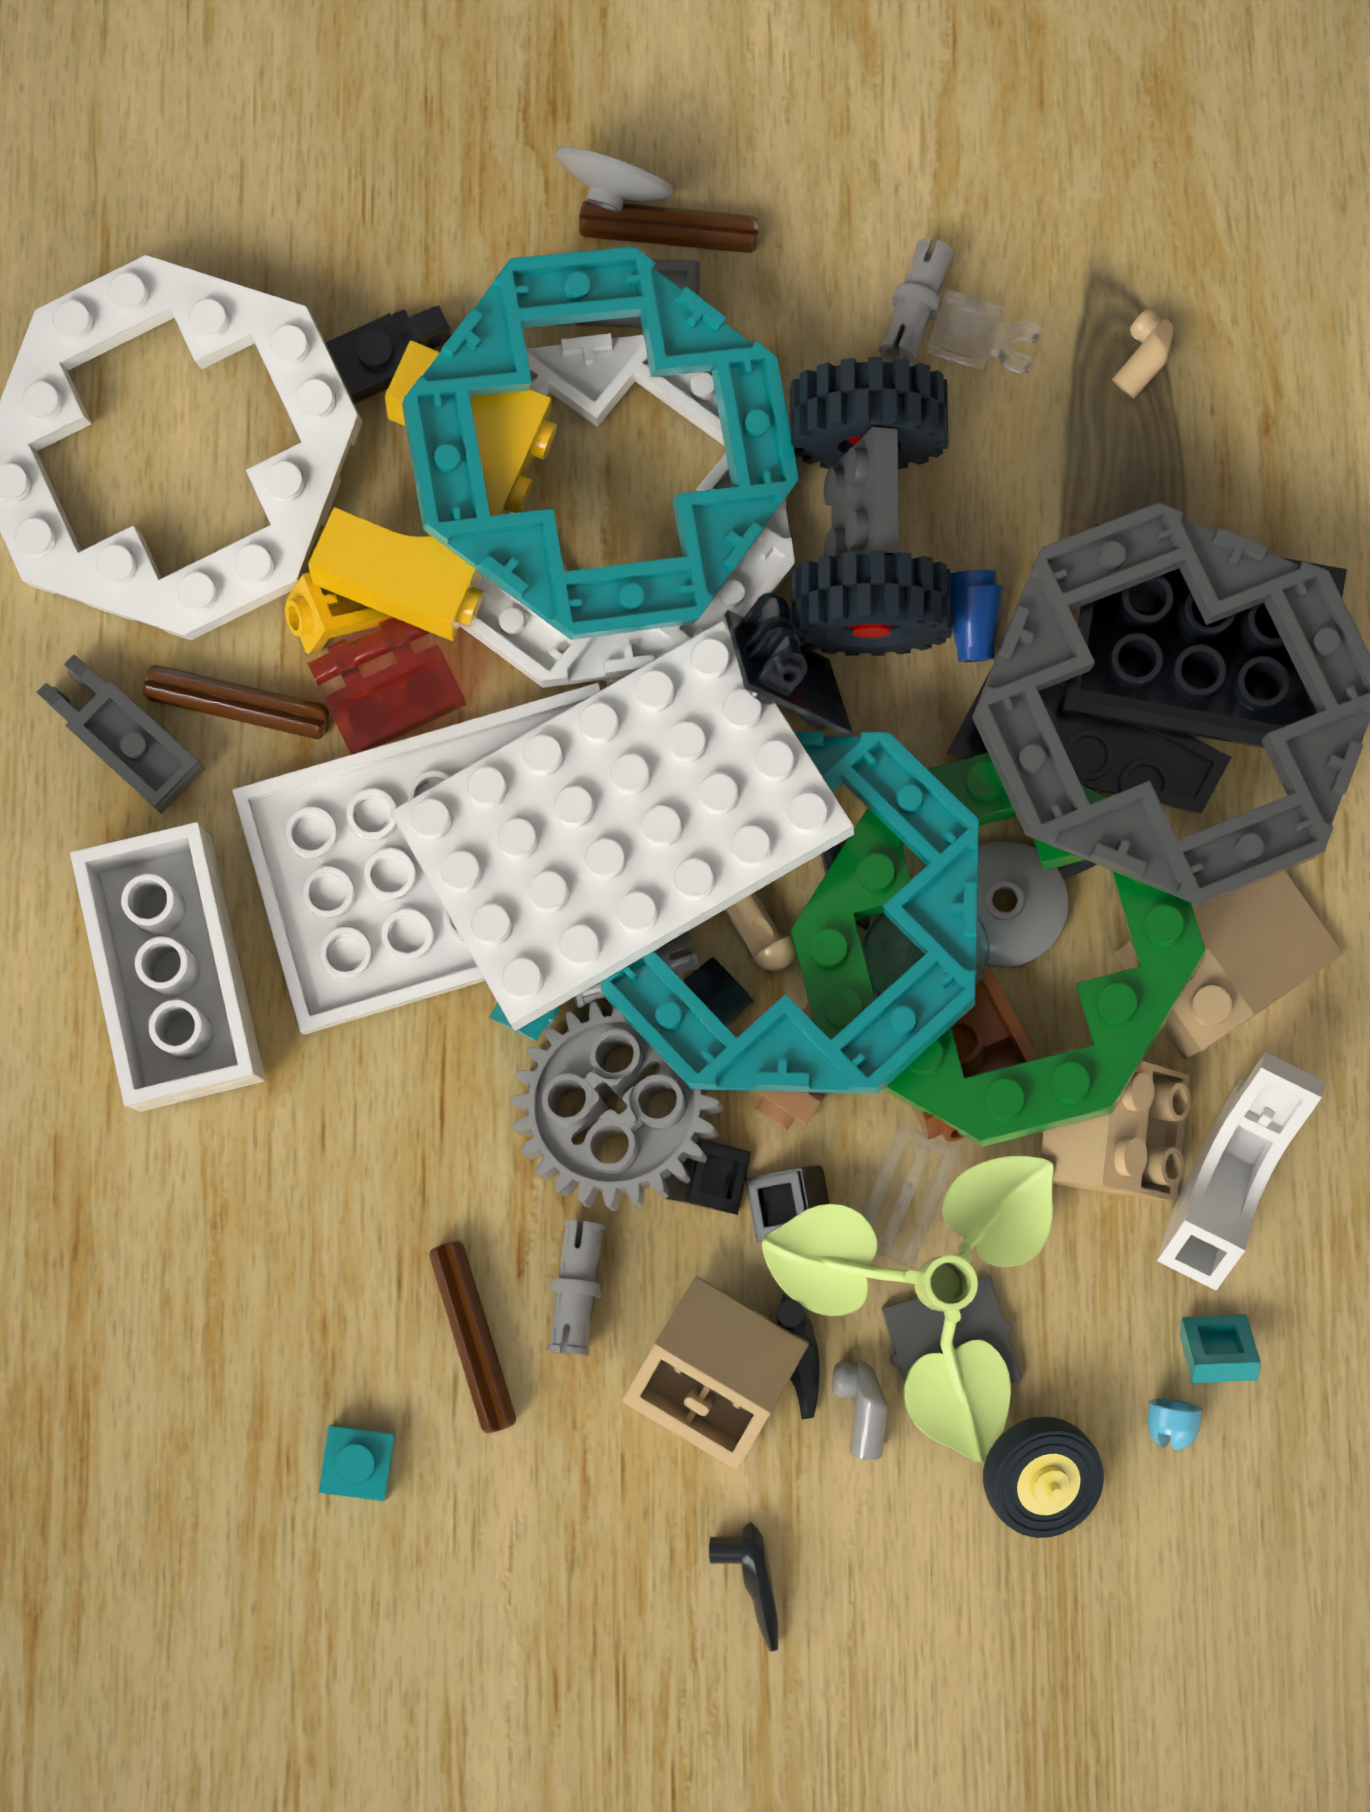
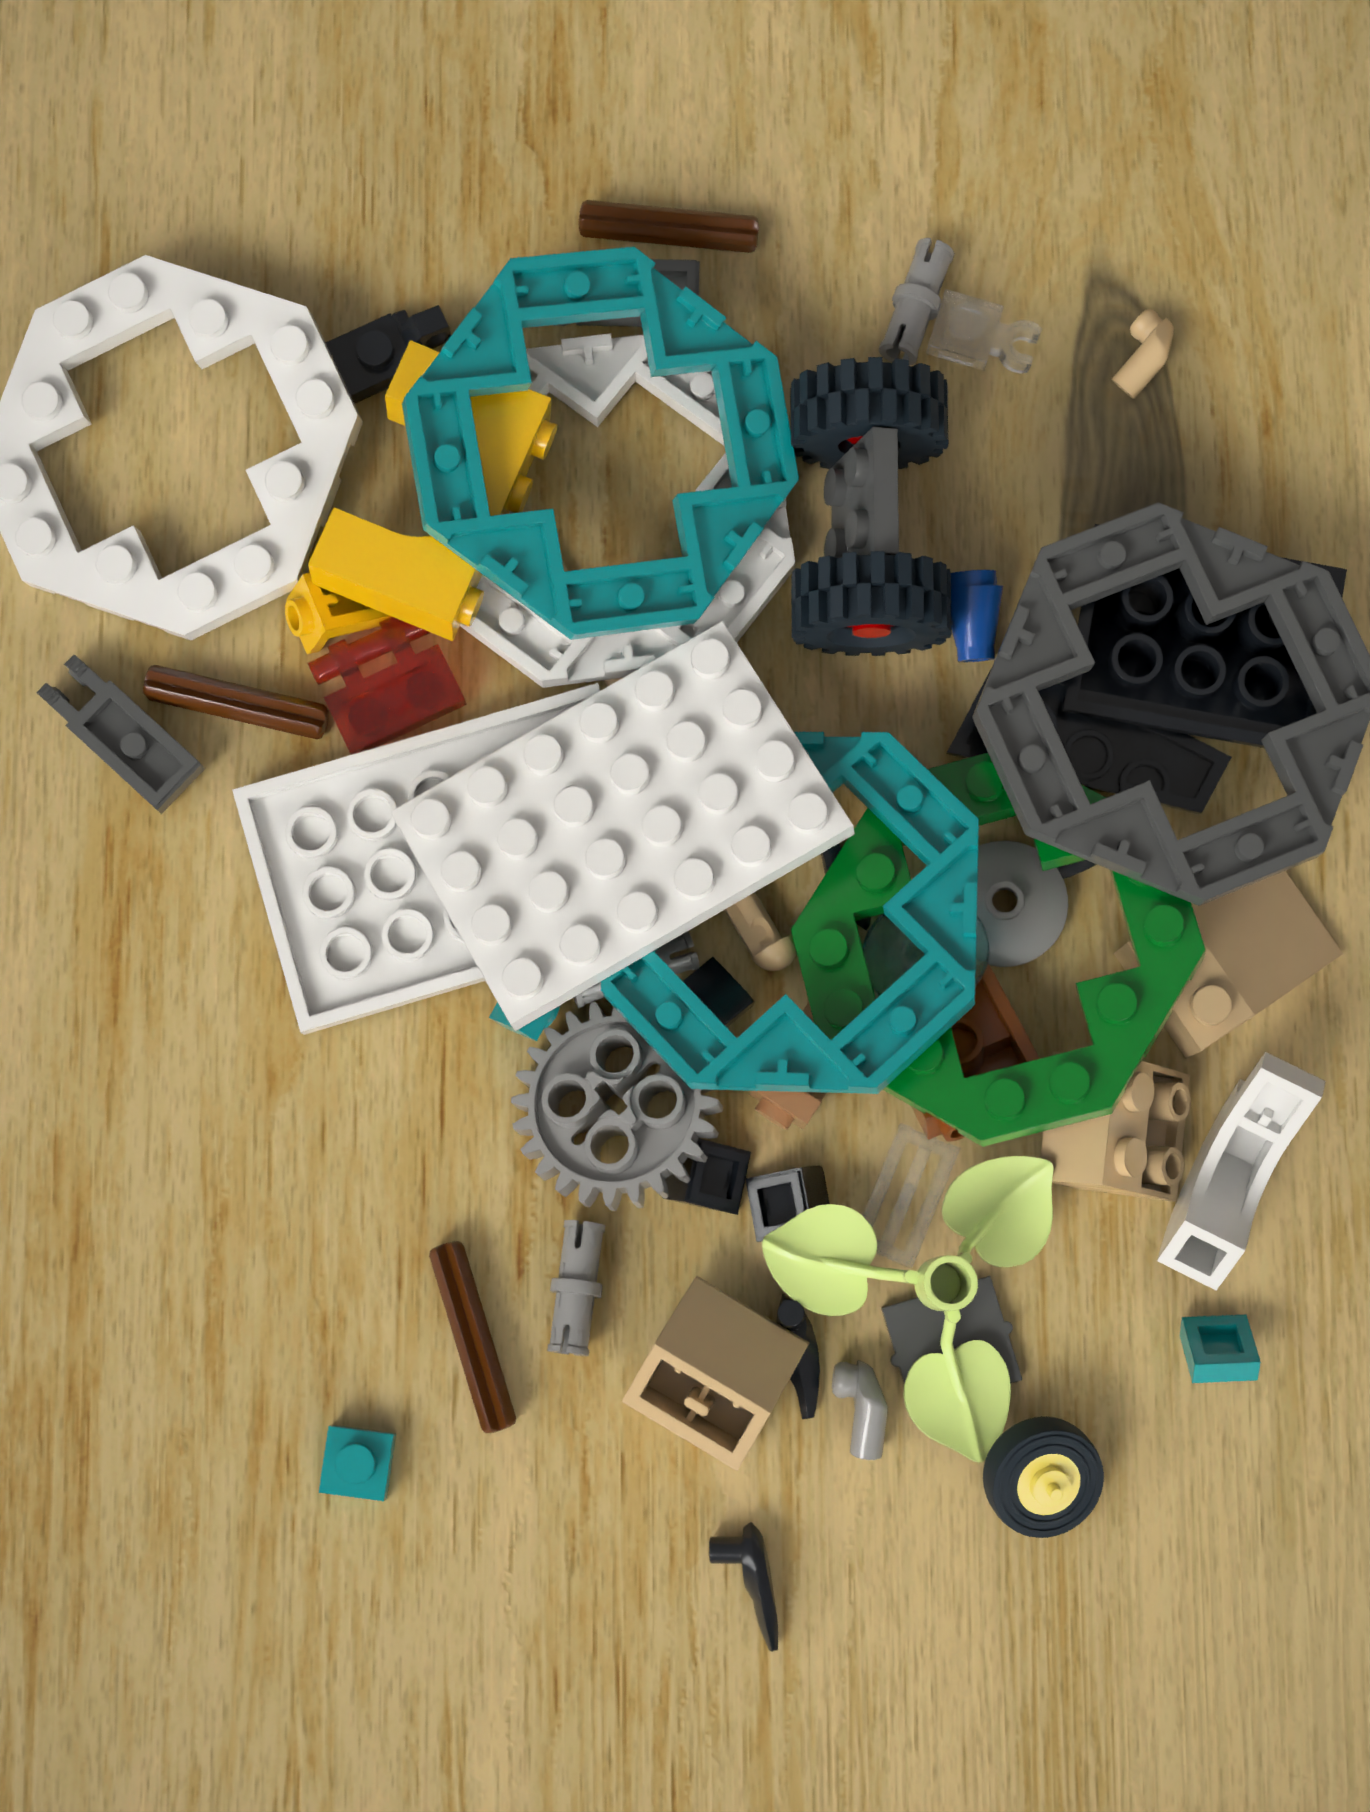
(167, 967): white brick -> none
(612, 179): light grey dish -> none
(781, 669): black hinge -> none
(1174, 1422): medium azure hinge -> none

